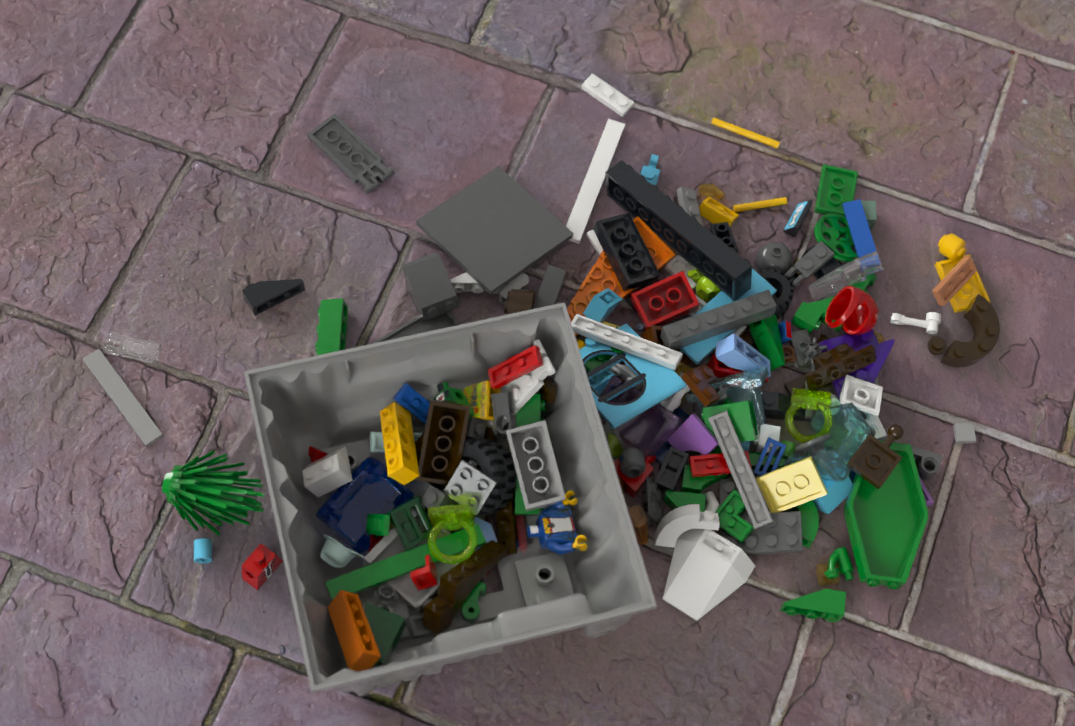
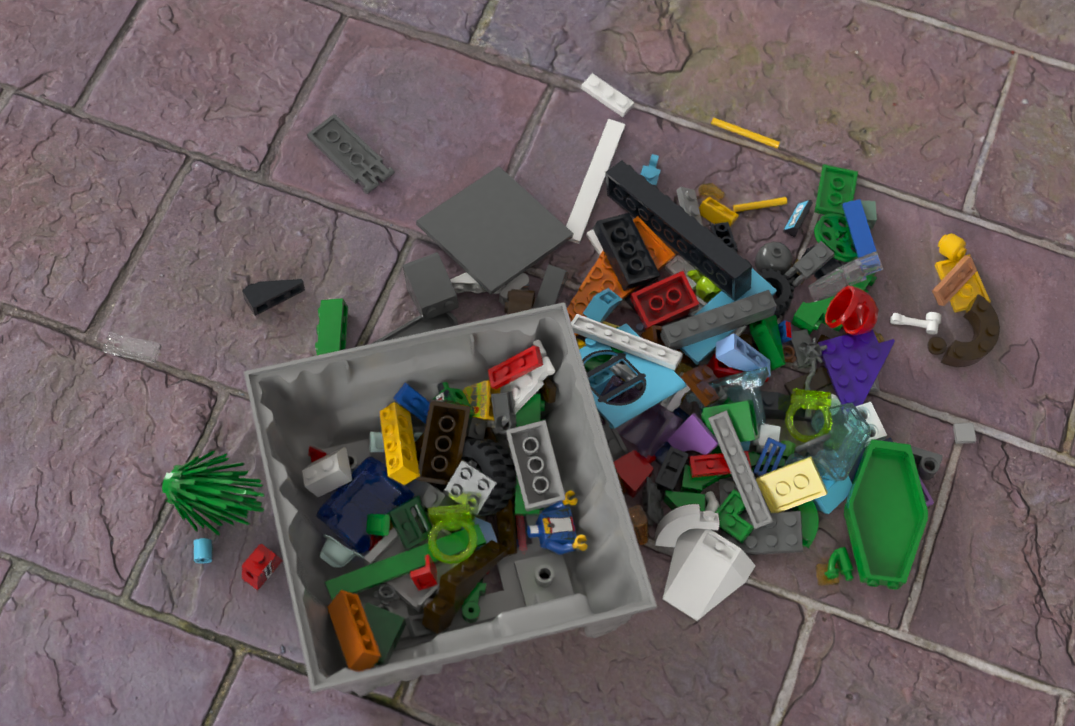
(122, 398): light grey tile -> none
(614, 445): clear neon green tile -> none
(632, 462): dark grey head -> none
(821, 604): green slope -> none
(838, 363): dark brown bracket -> none
(862, 394): white slope -> none
(875, 459): dark brown plate -> none

